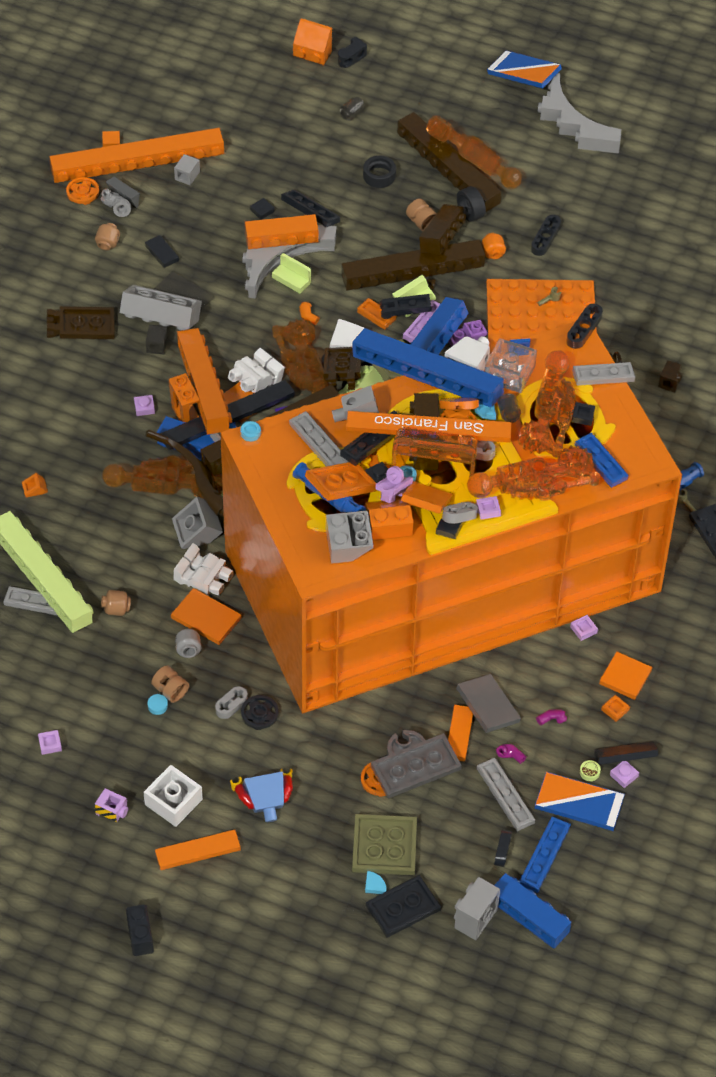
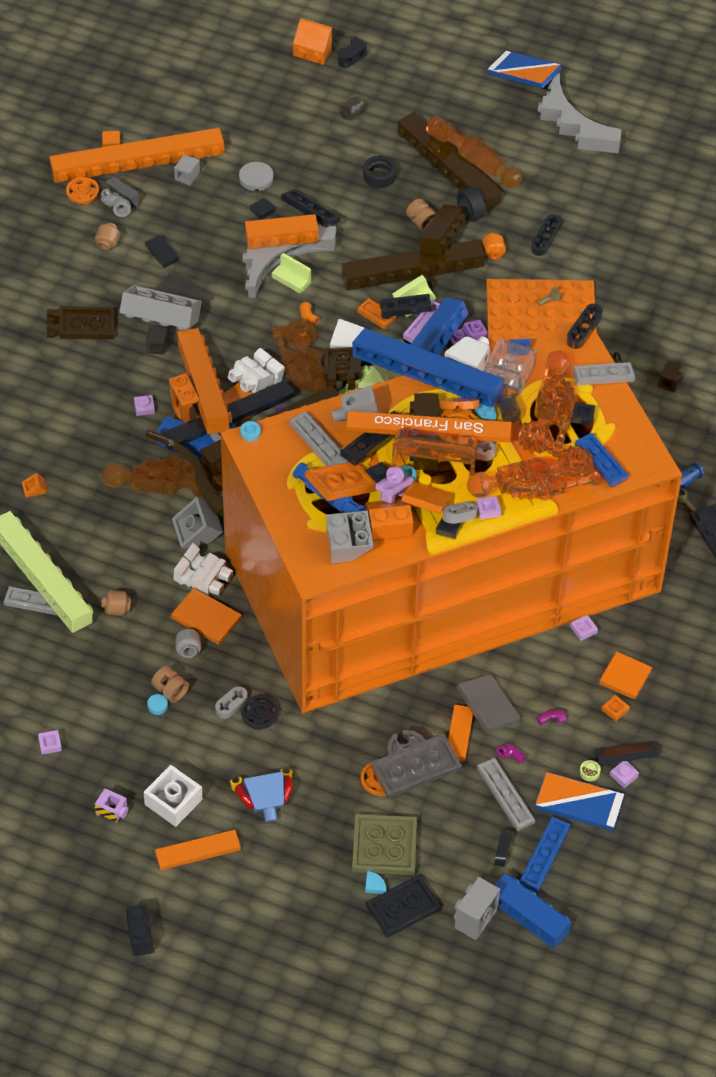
(256, 176): none -> light grey tile

